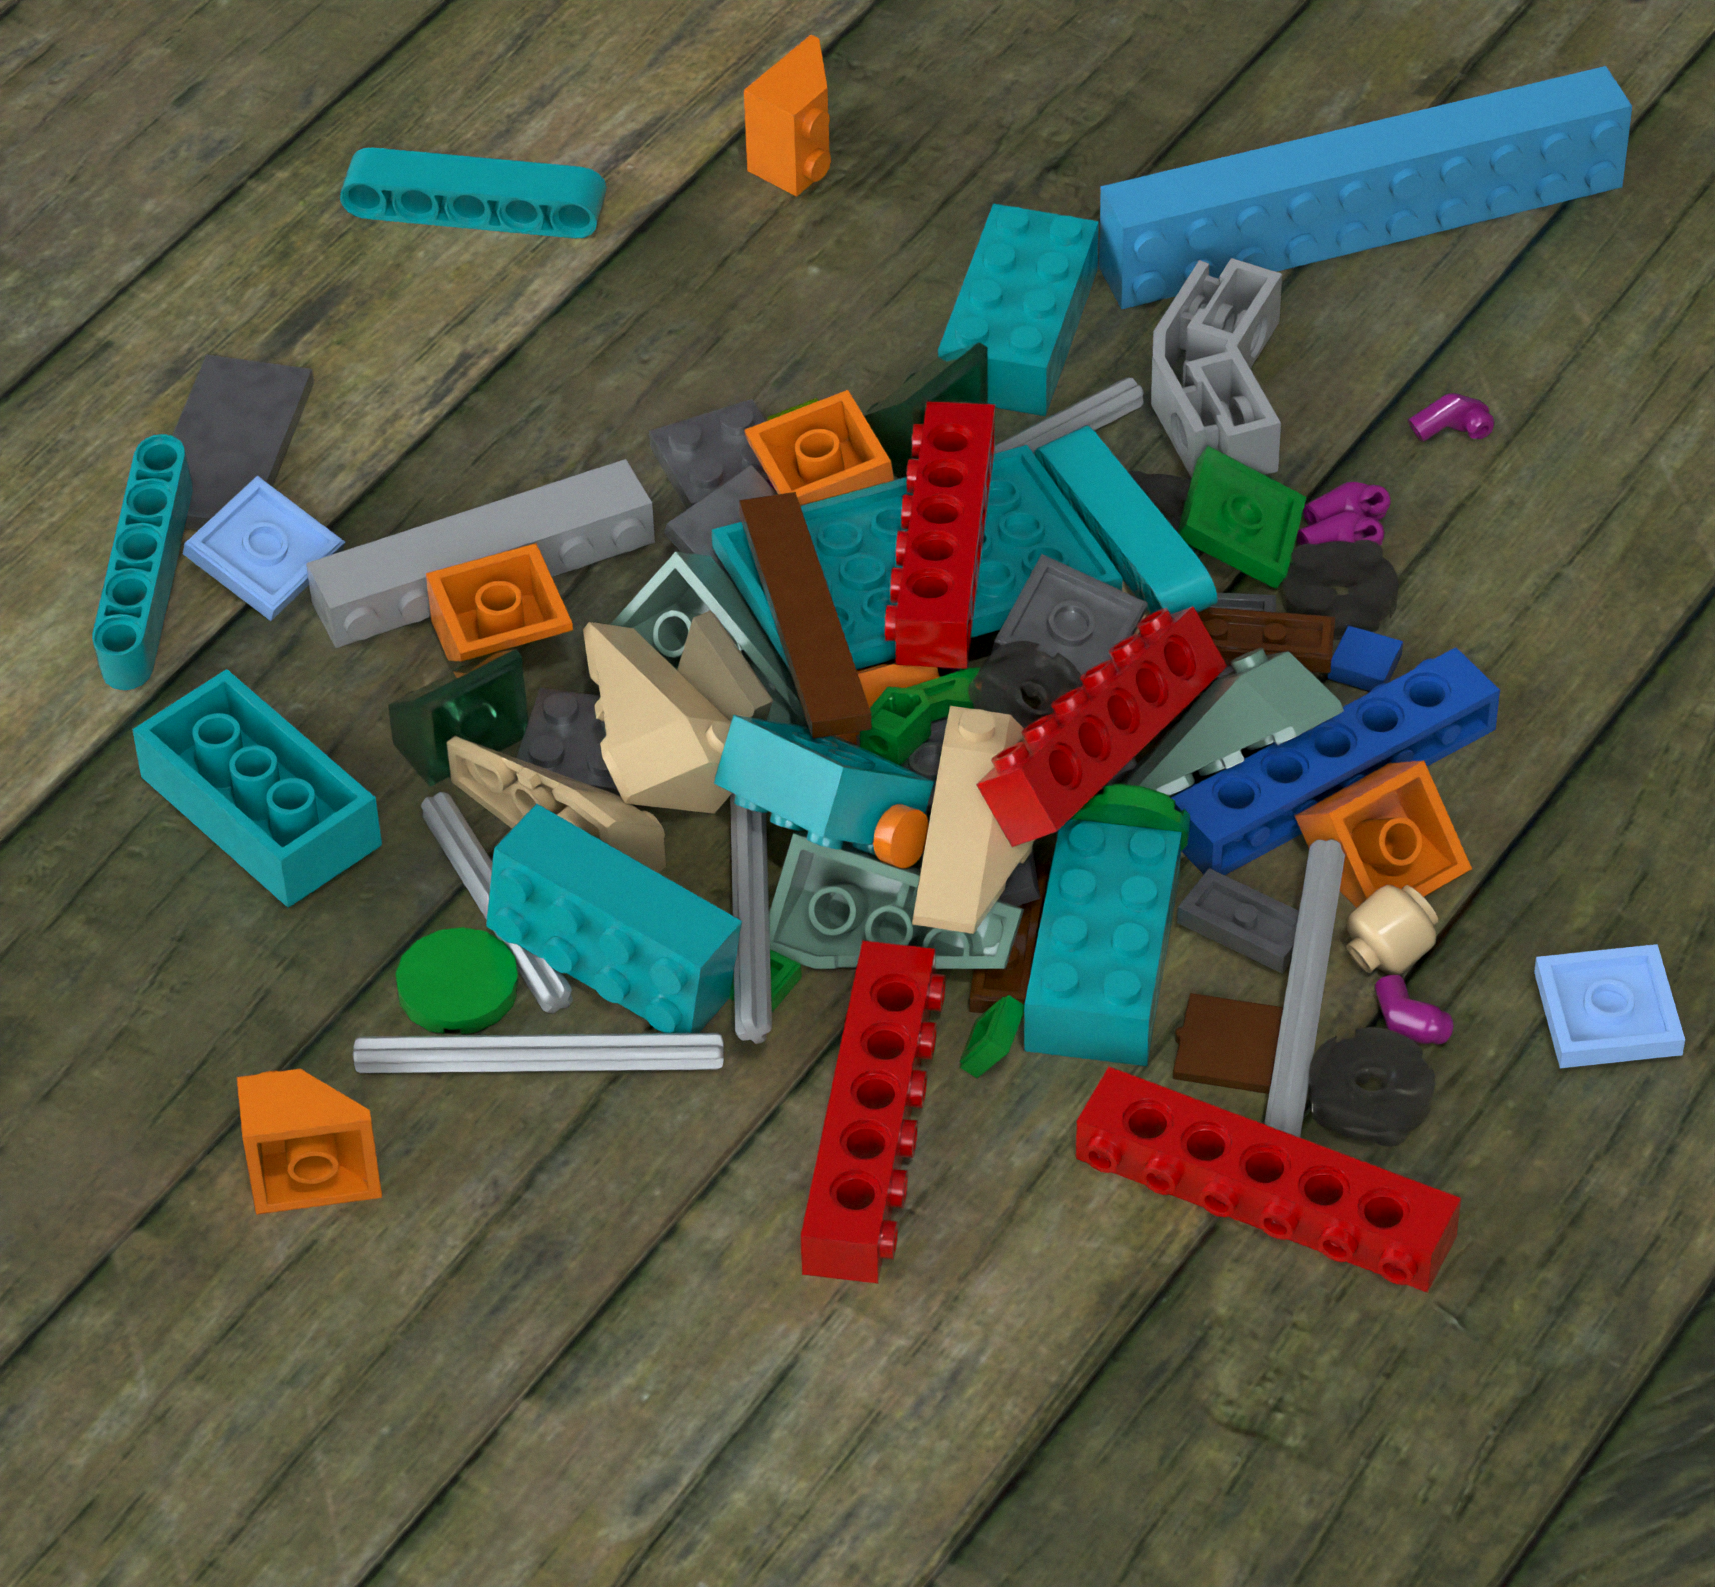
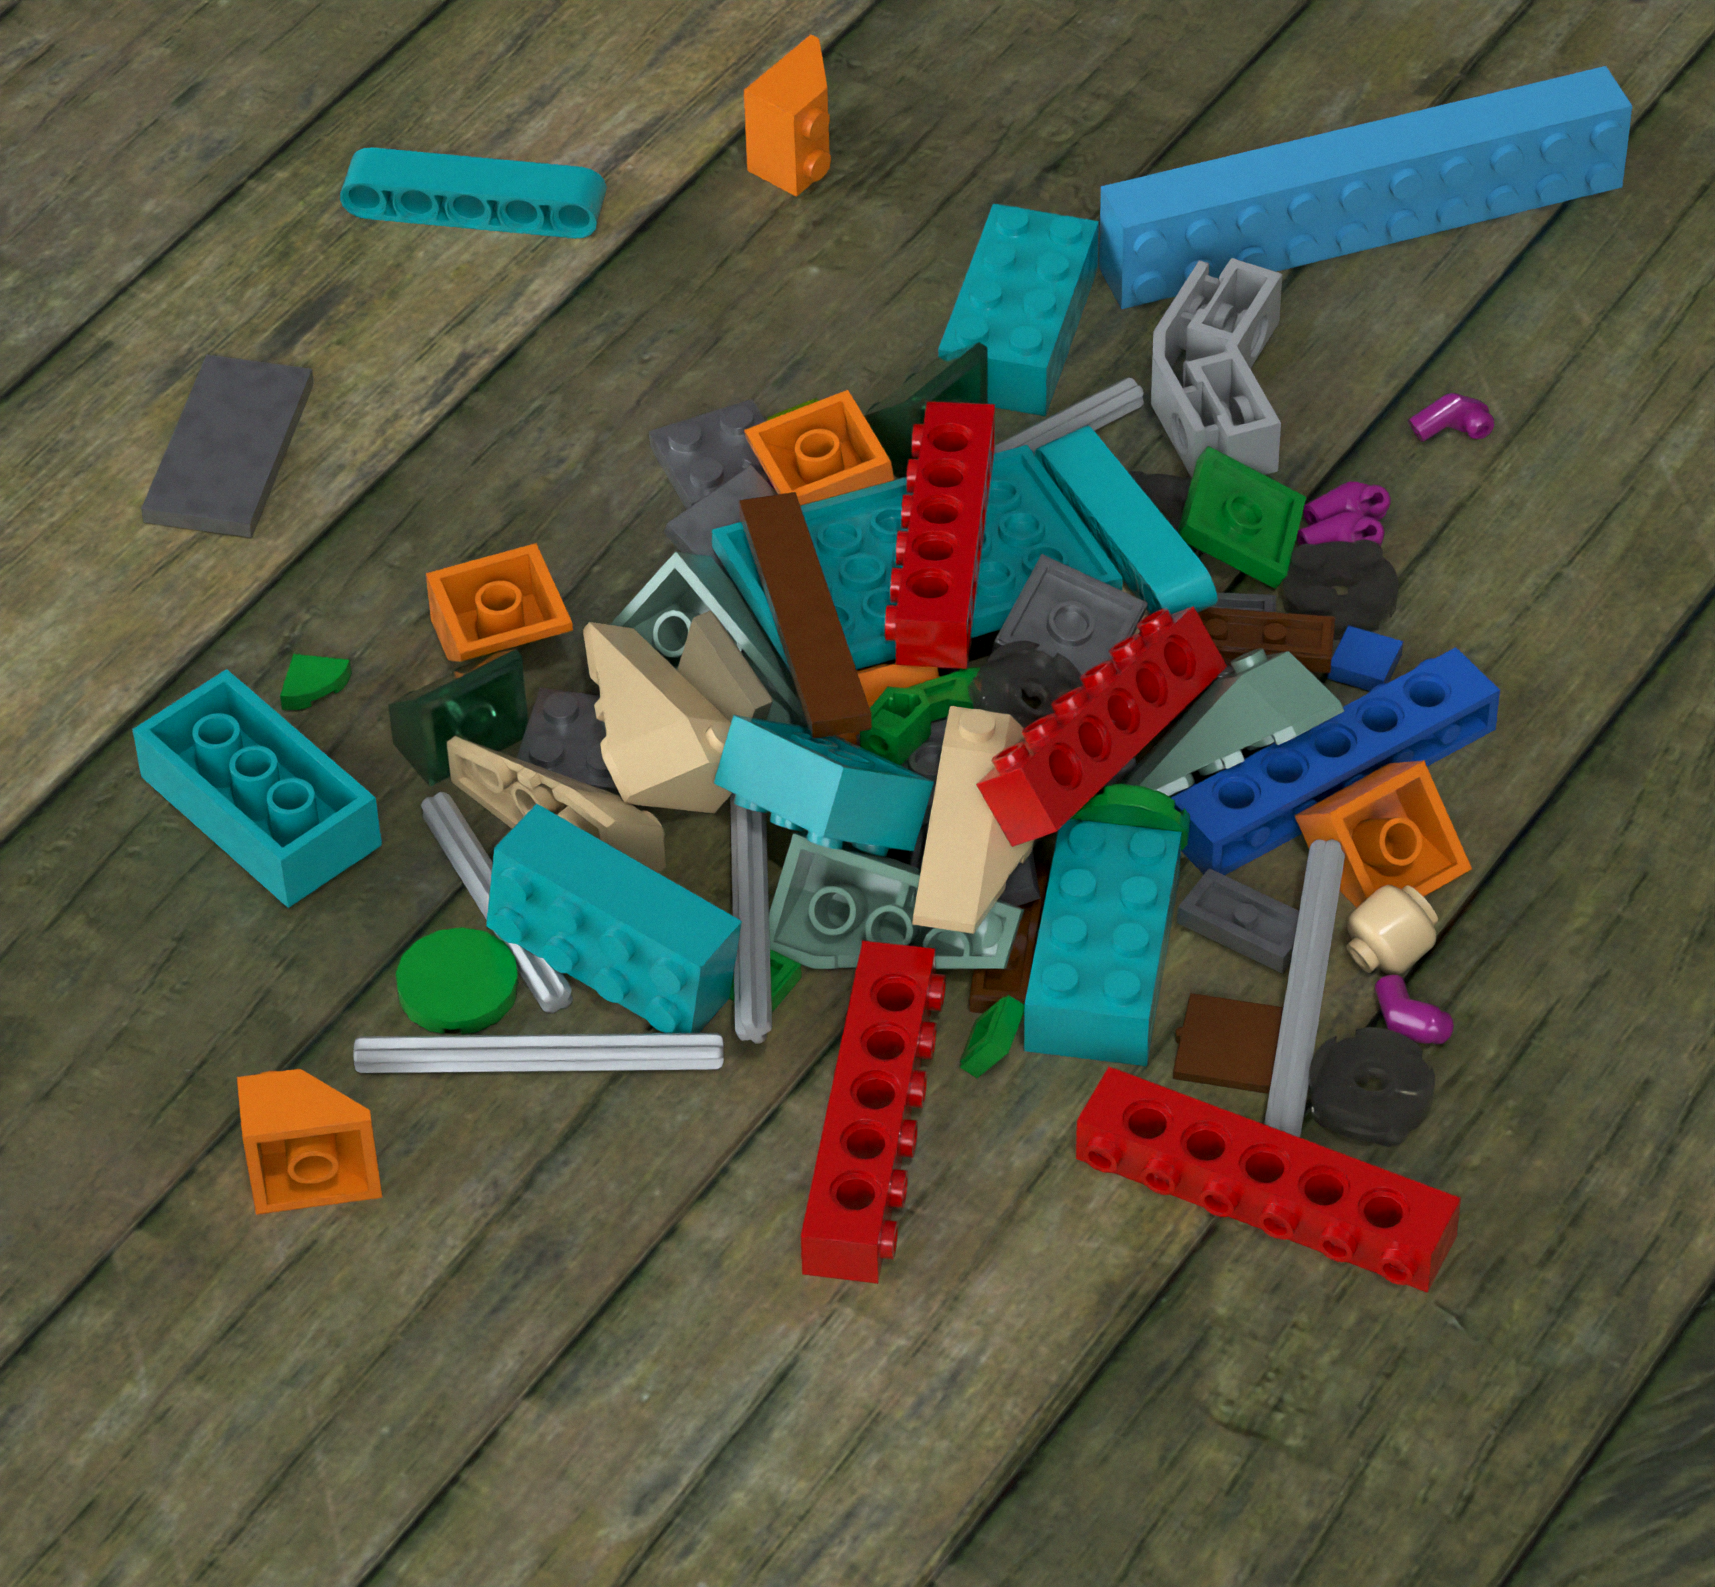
(142, 562): teal beam -> none
(261, 547): light blue plate -> none
(311, 679): none -> green tile
(570, 520): light grey brick -> none
(901, 836): orange tile -> none
(1609, 1006): light blue plate -> none

